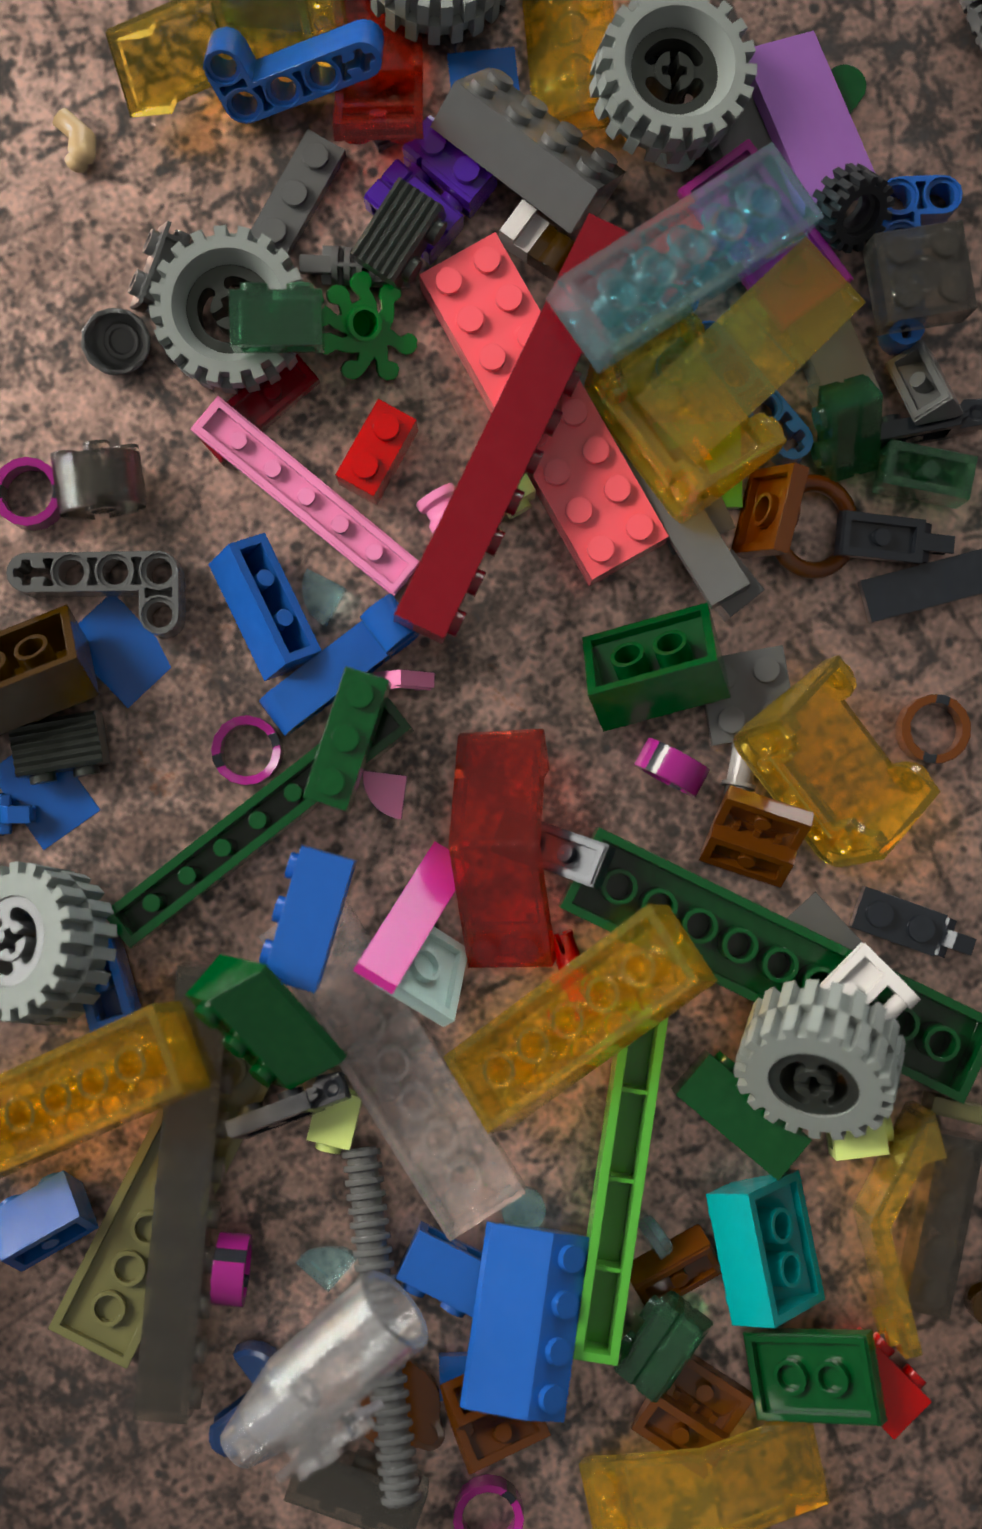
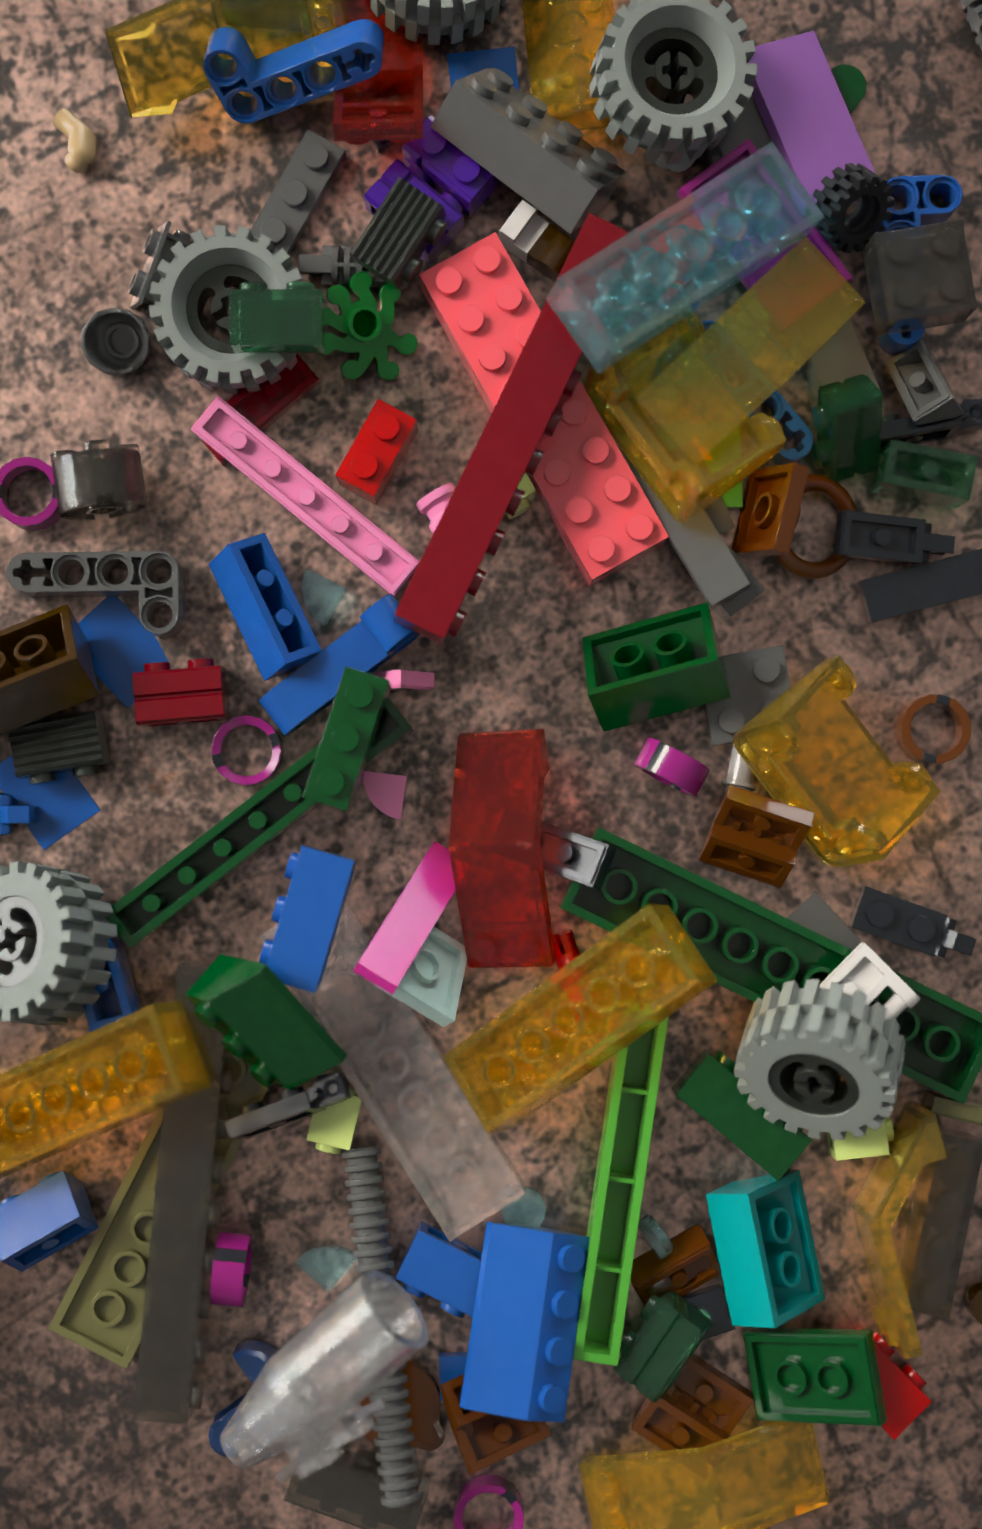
(180, 695): none -> dark red brick
(714, 1306): none -> black tile

